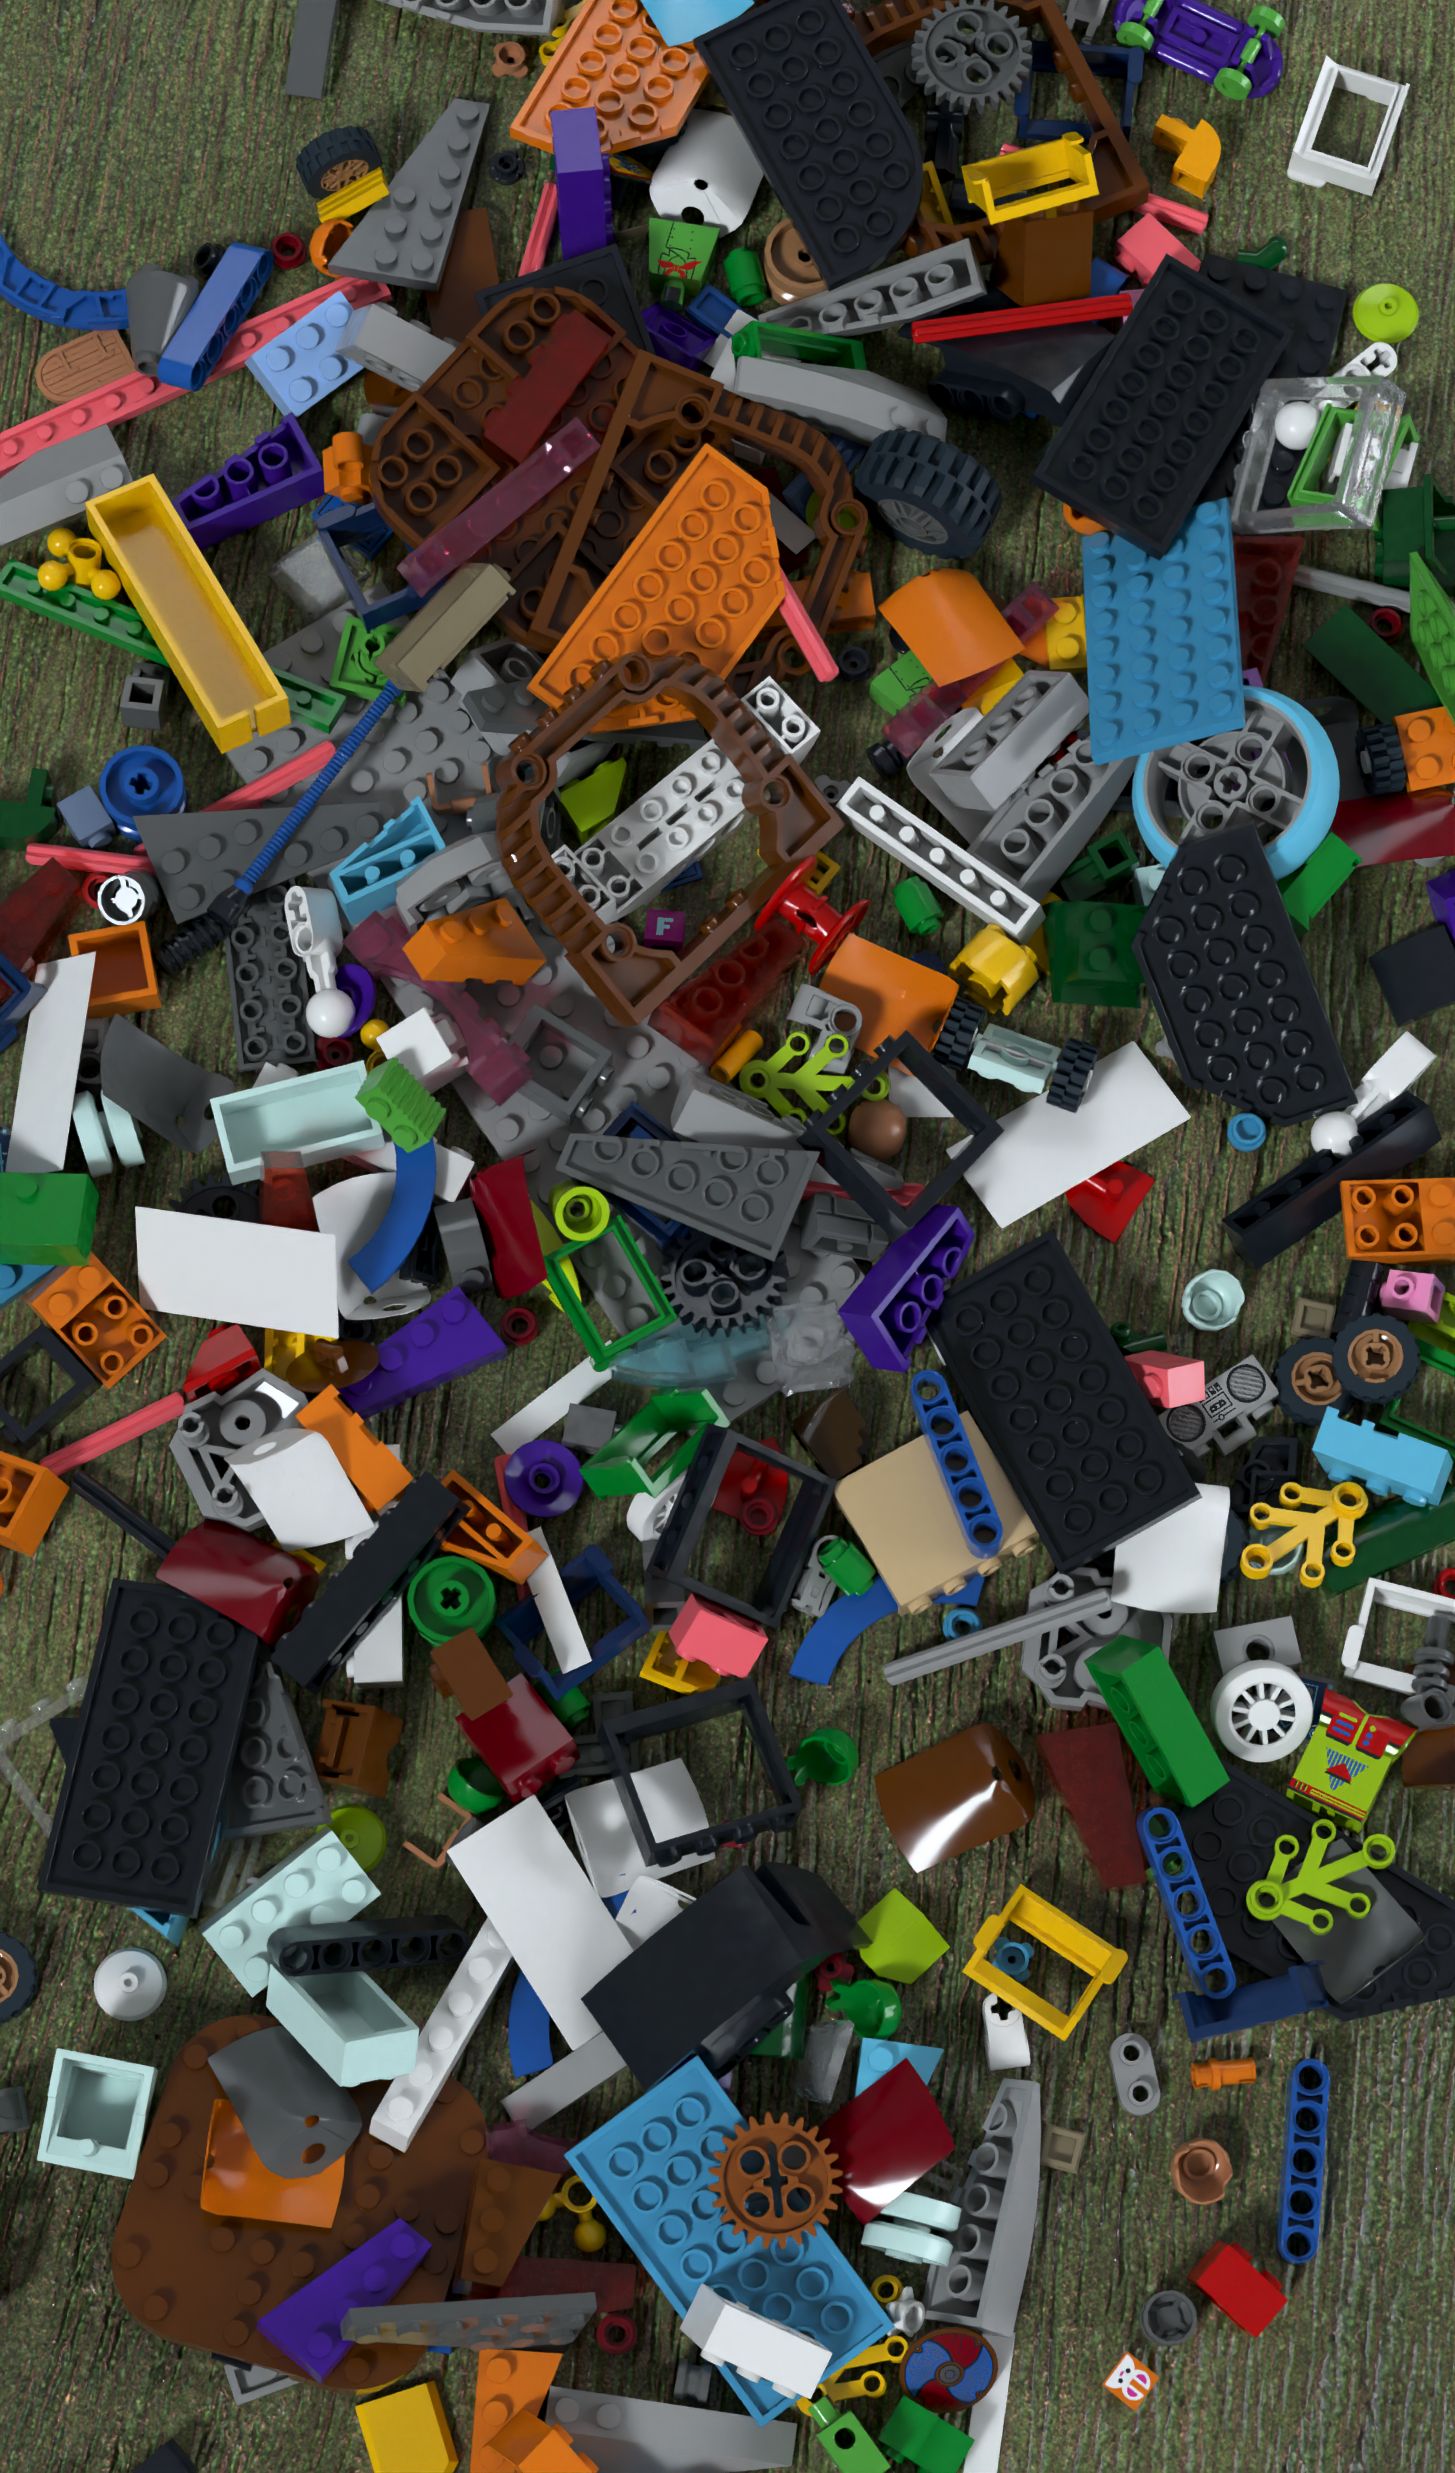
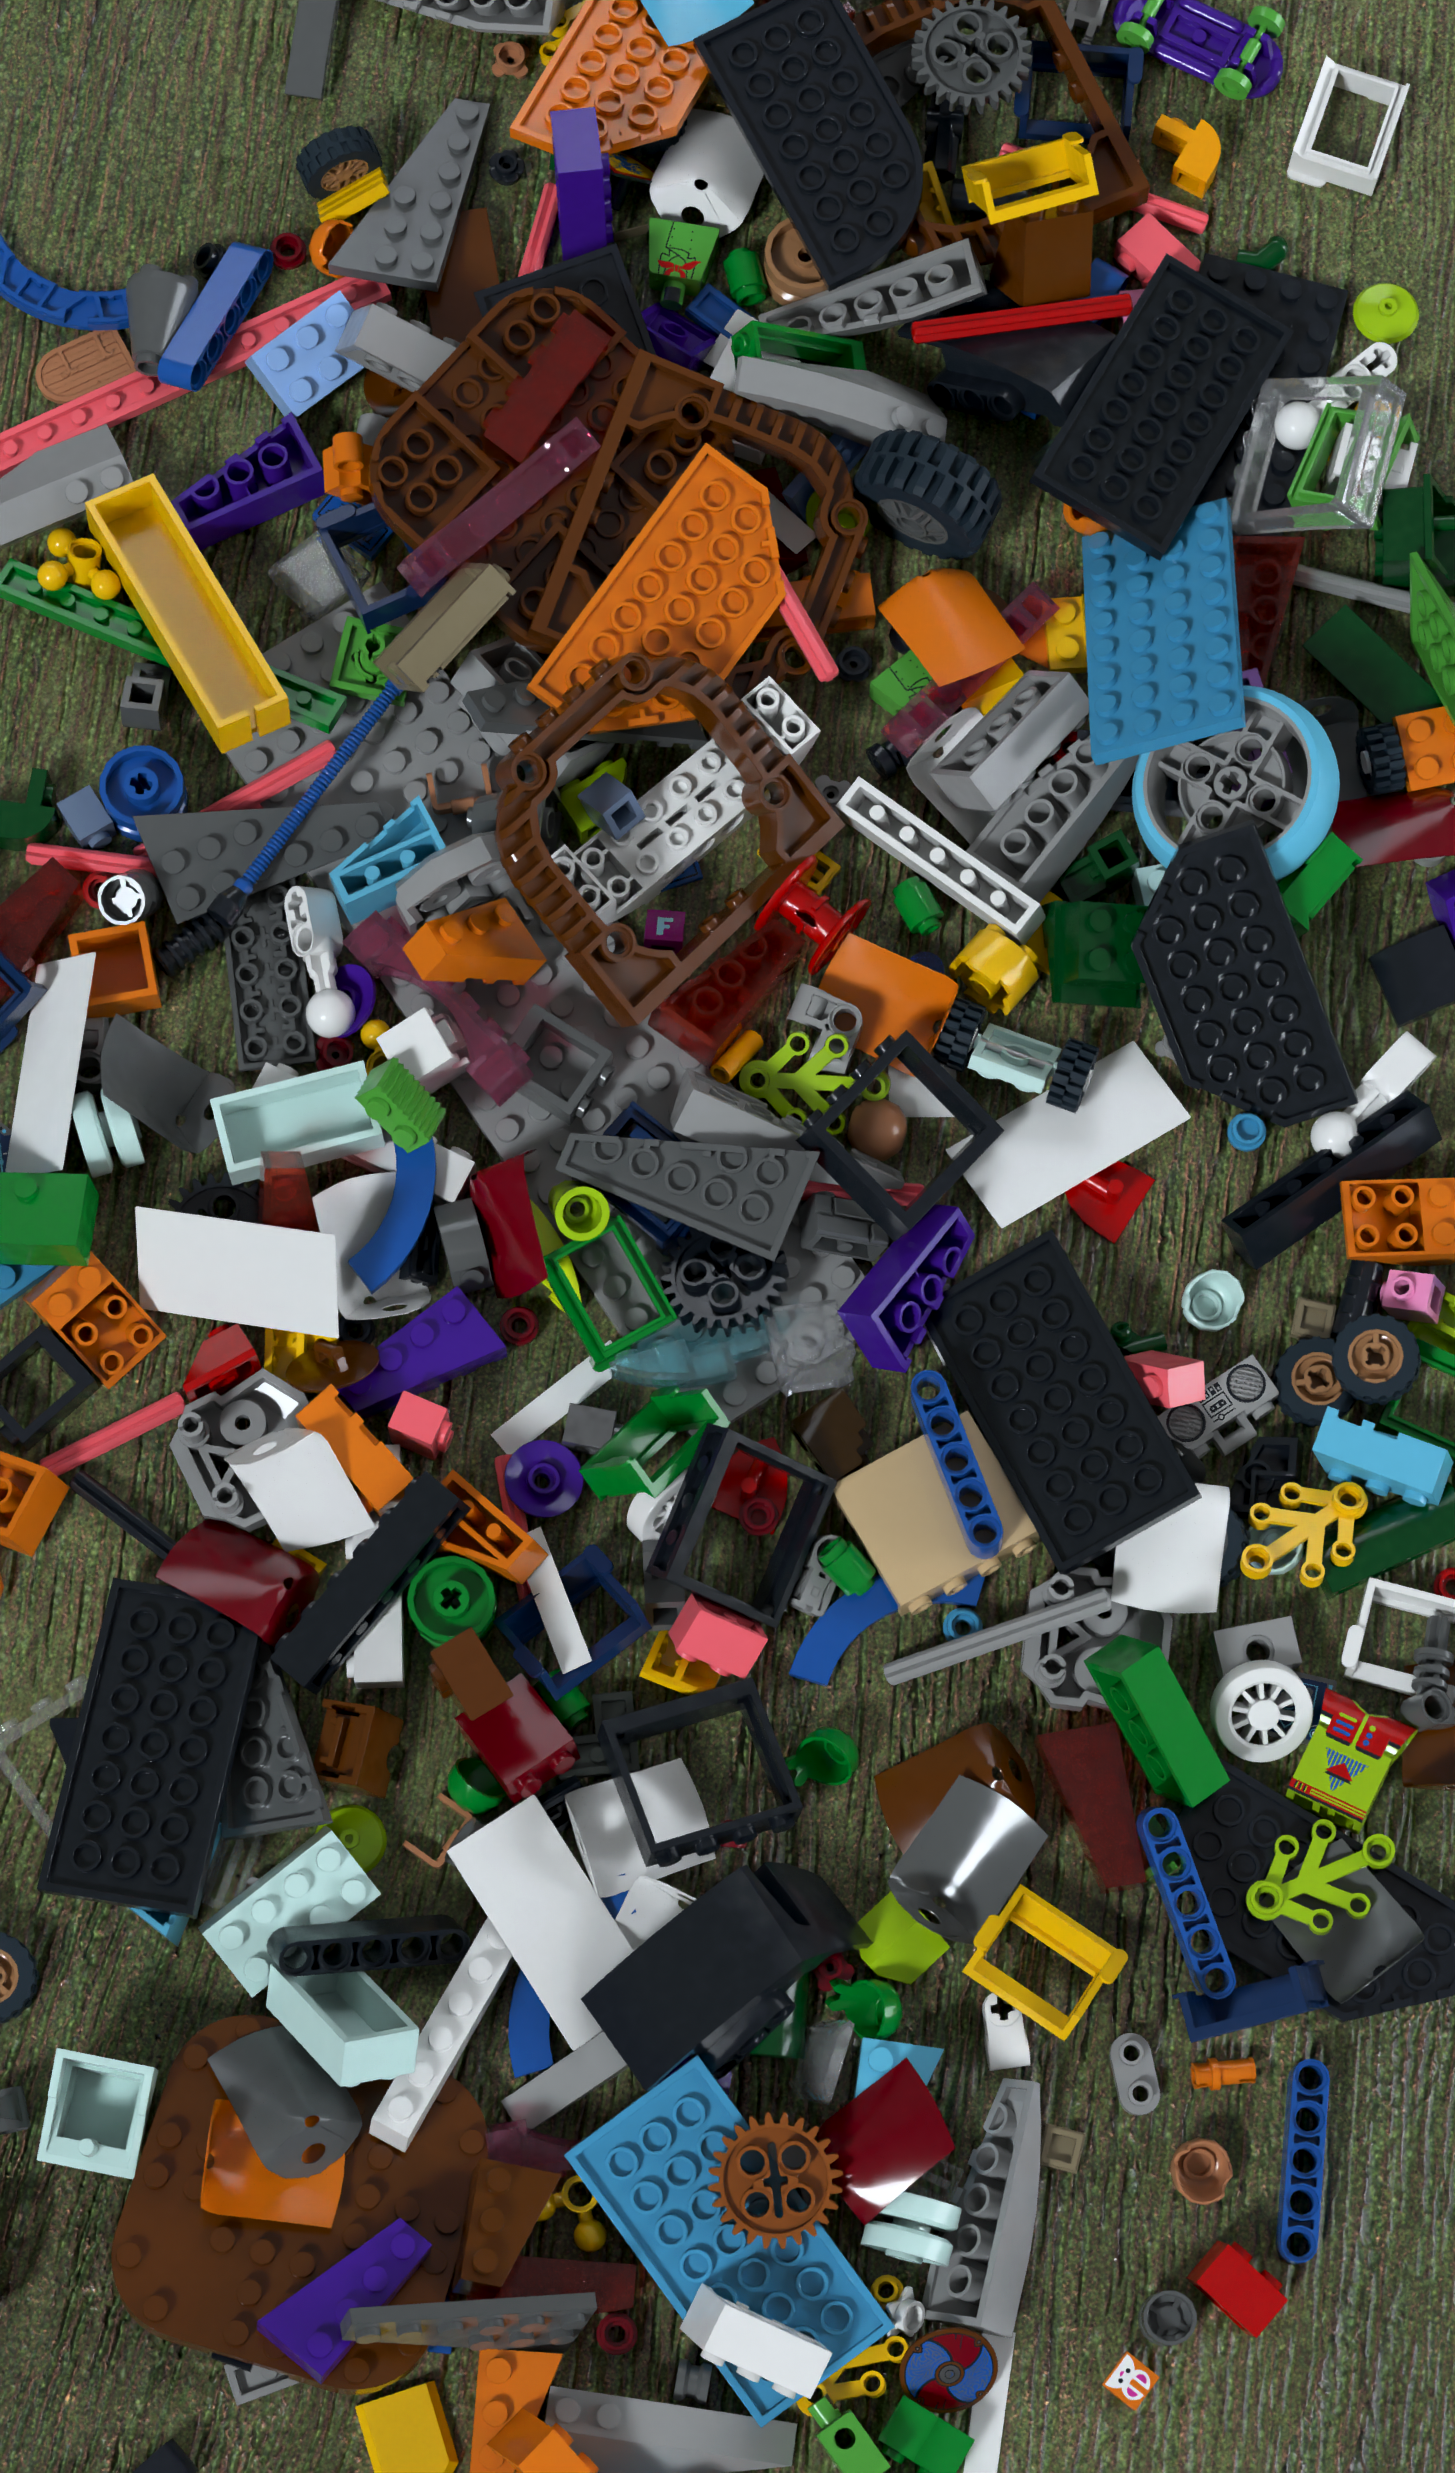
(130, 1984): white piece -> none
(420, 1426): none -> coral brick
(611, 806): none -> sand blue brick
(969, 1857): none -> dark grey piece
(1021, 1952): dark azure plate -> none
(1391, 619): dark red plate -> none

